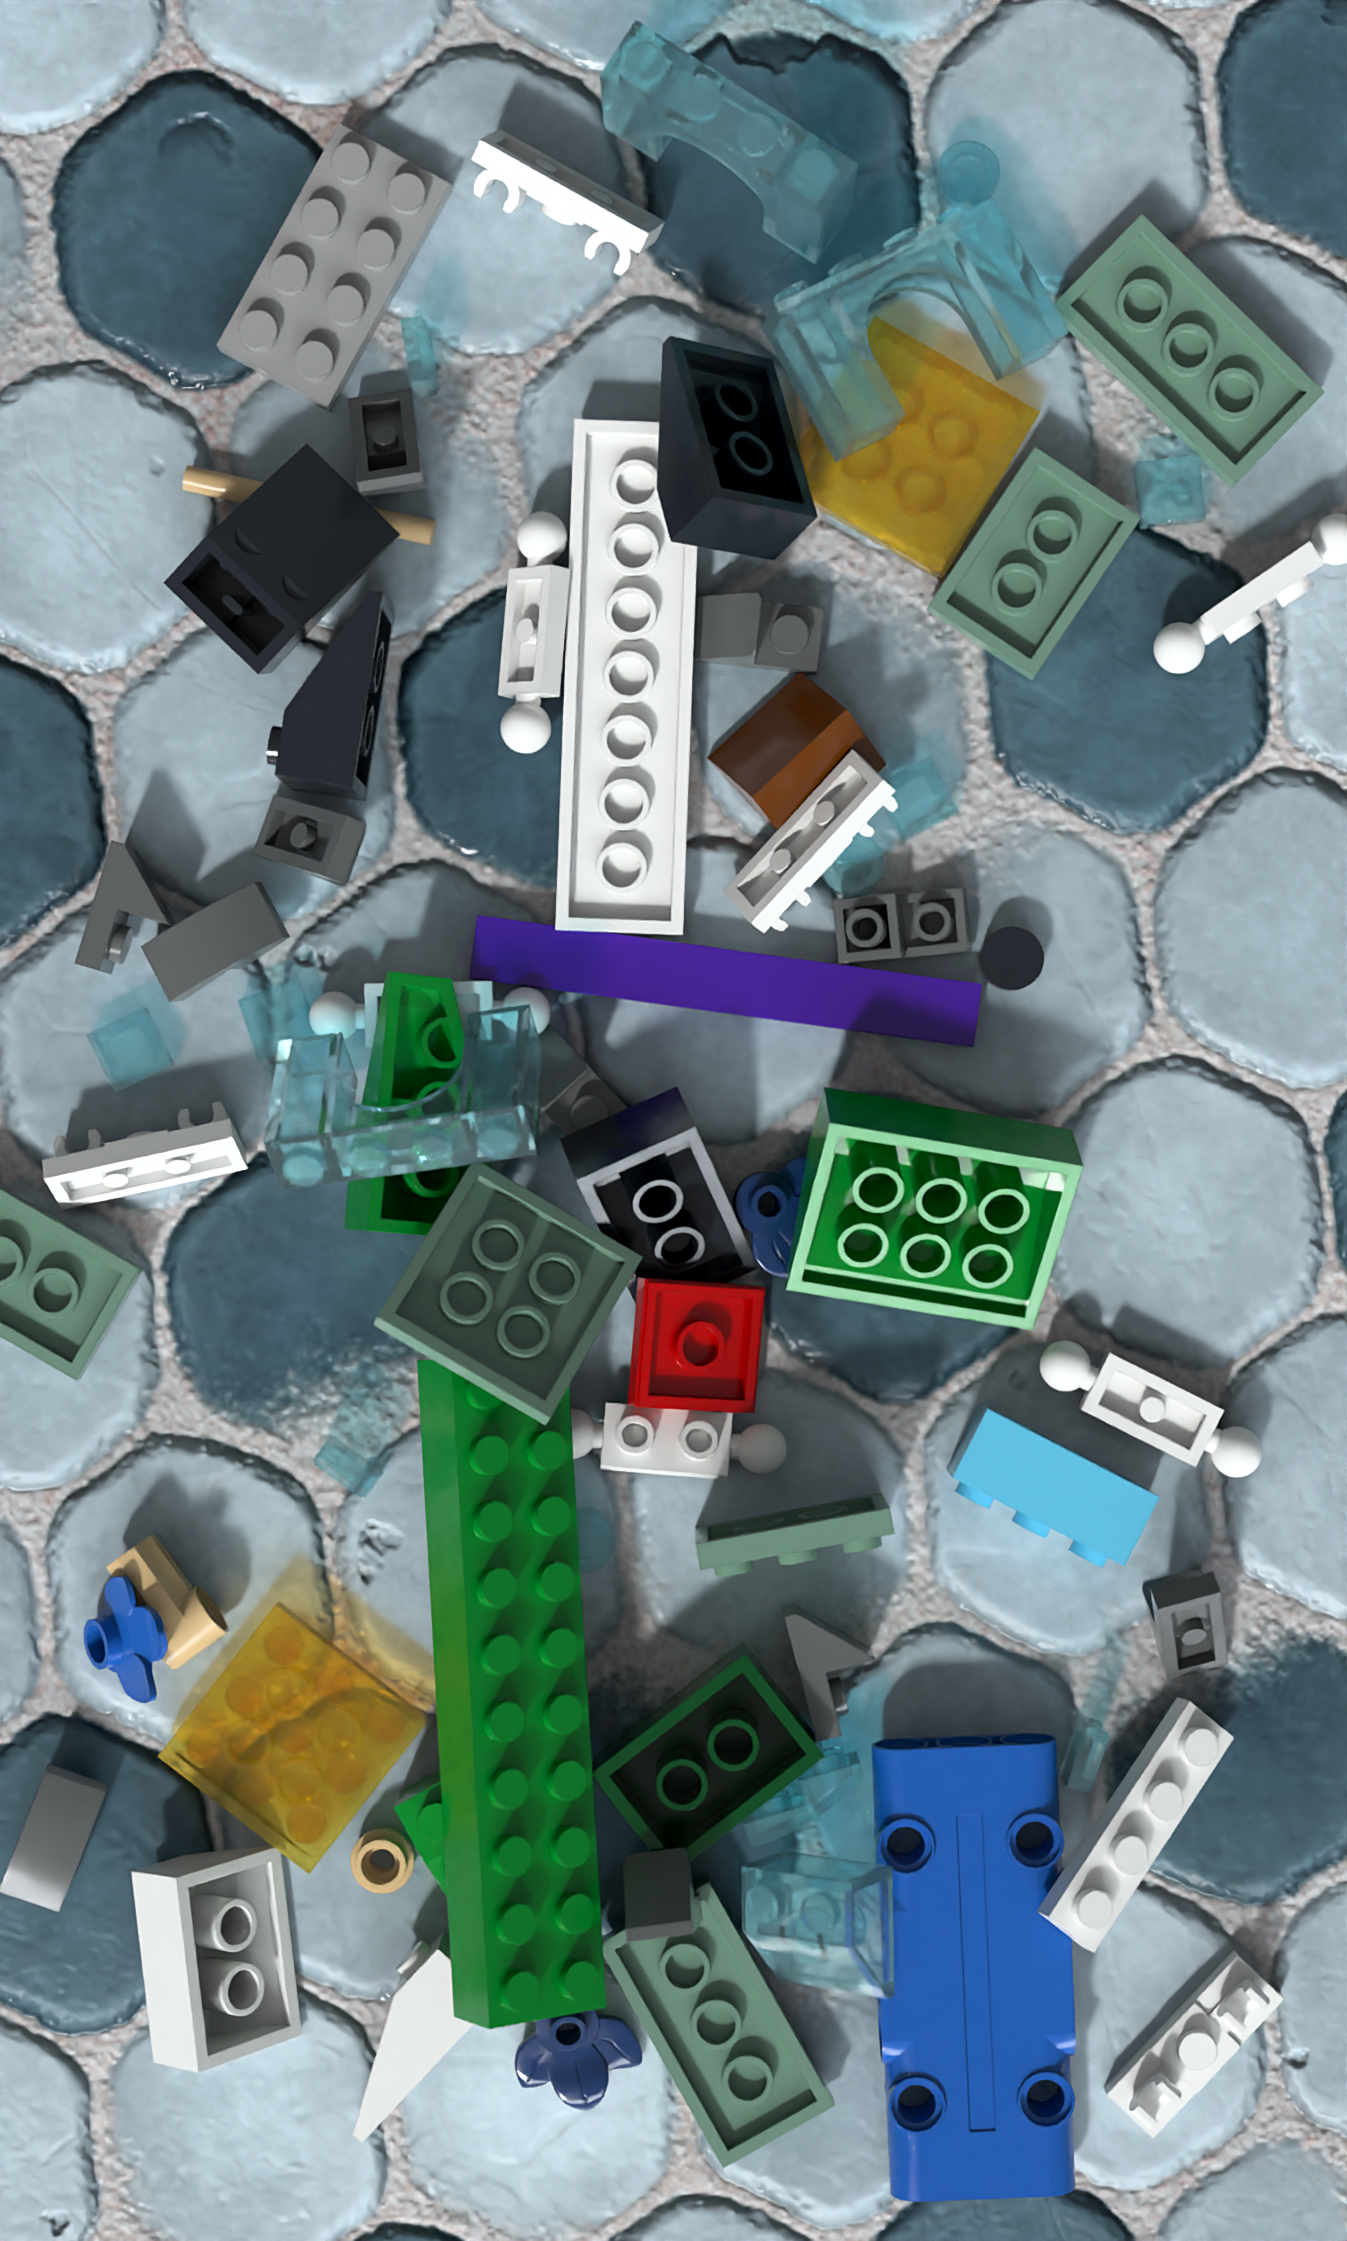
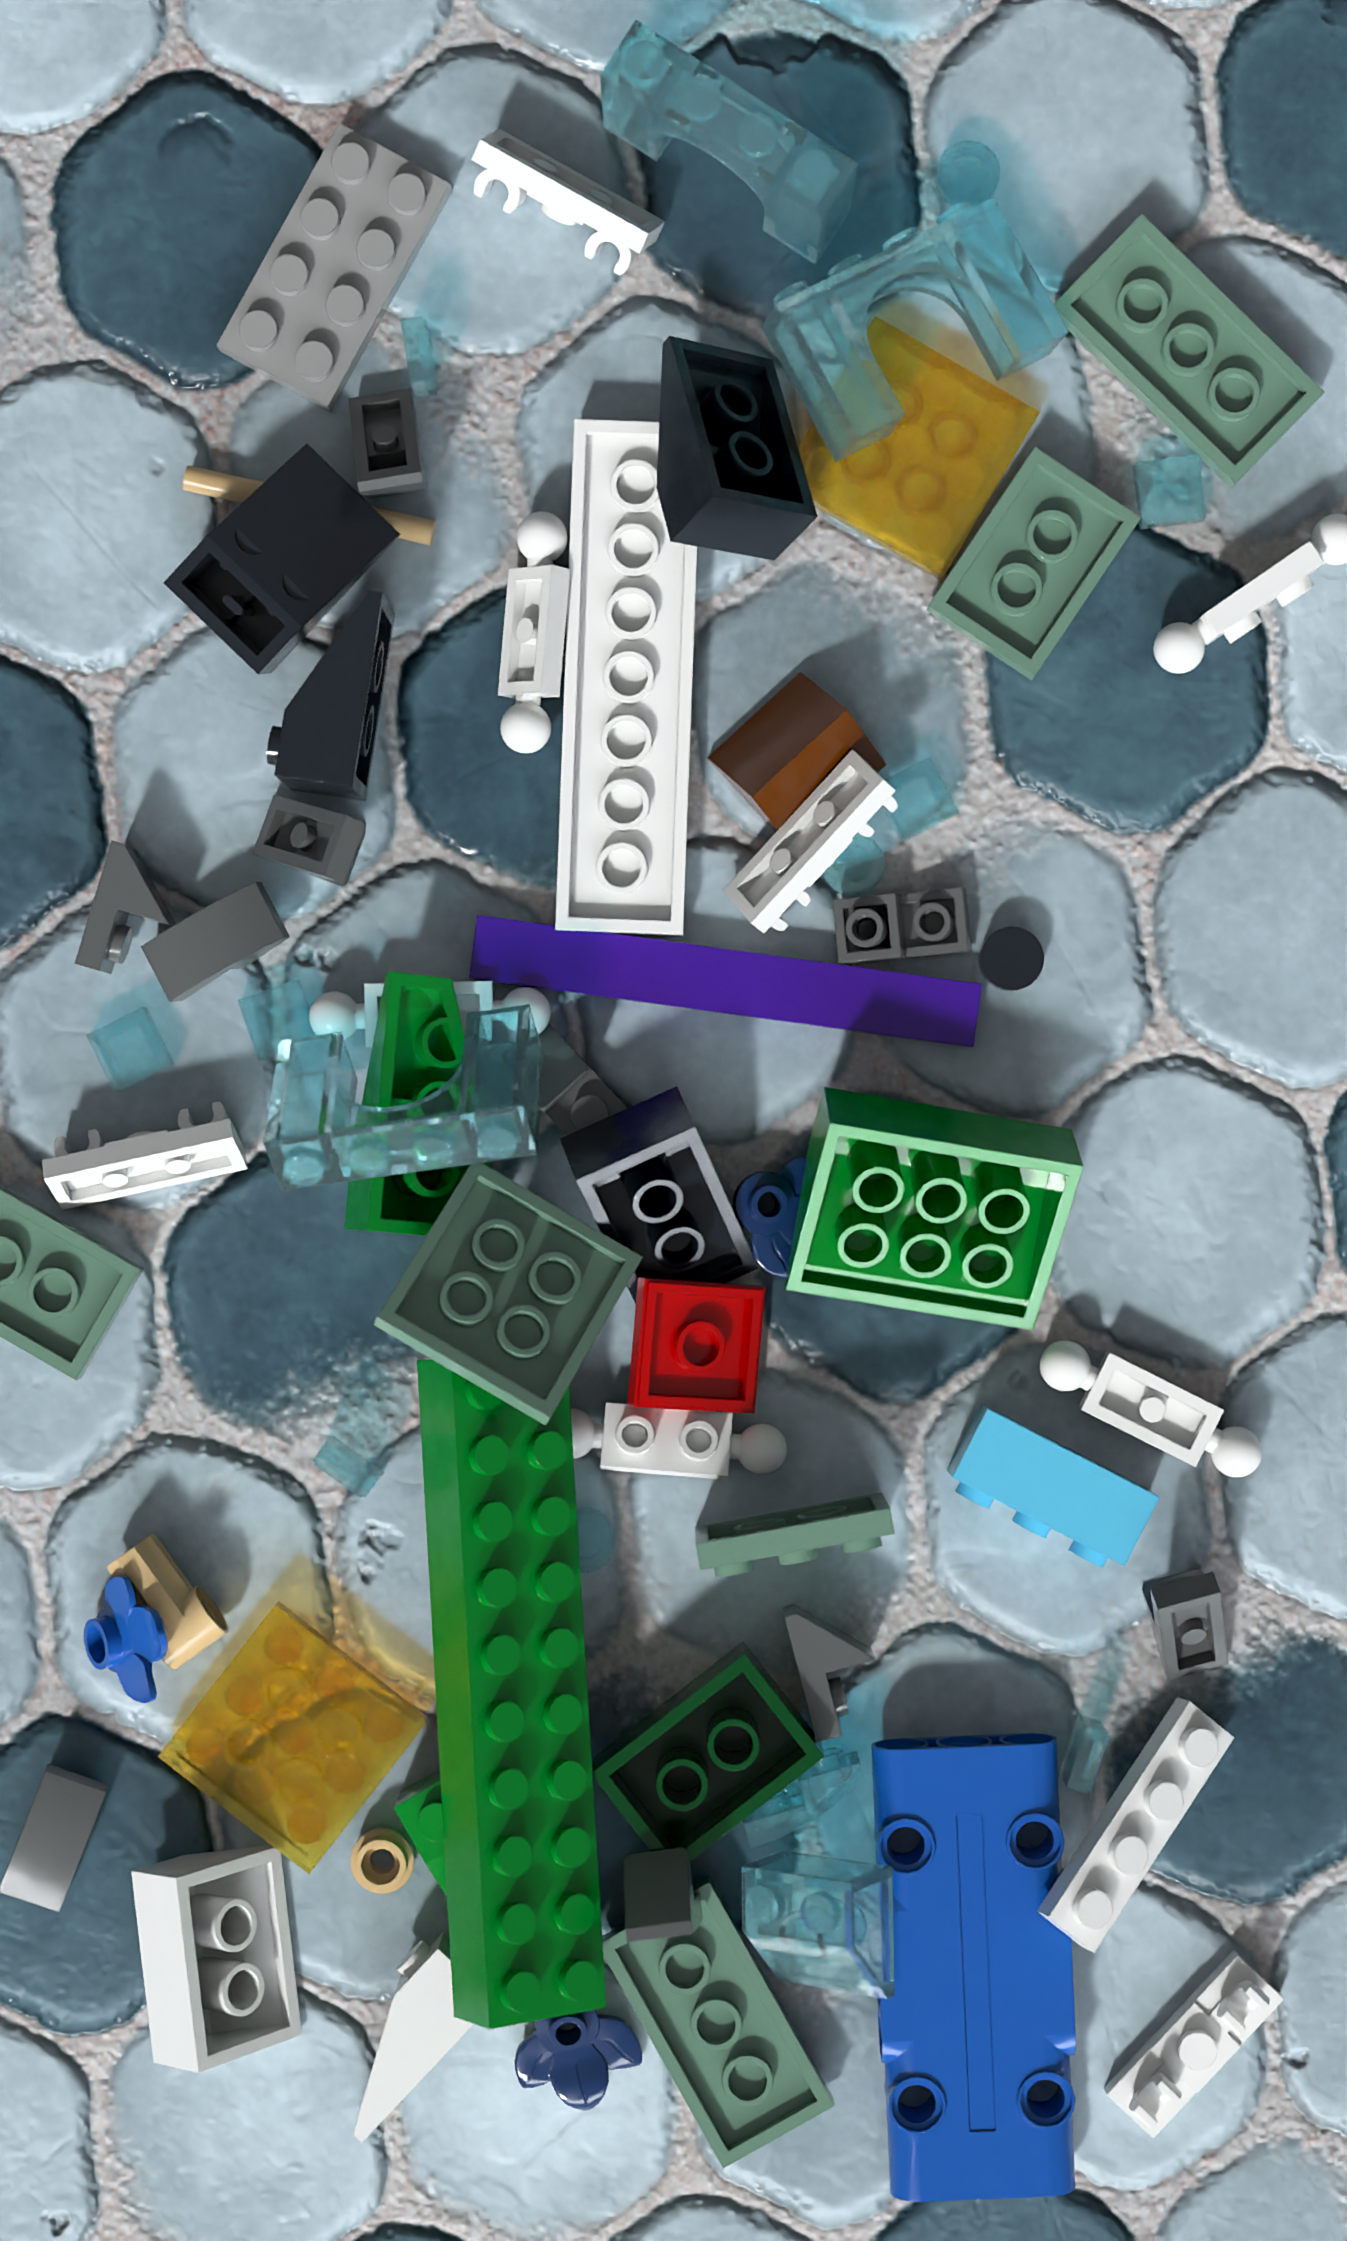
(757, 633): dark grey slope -> none

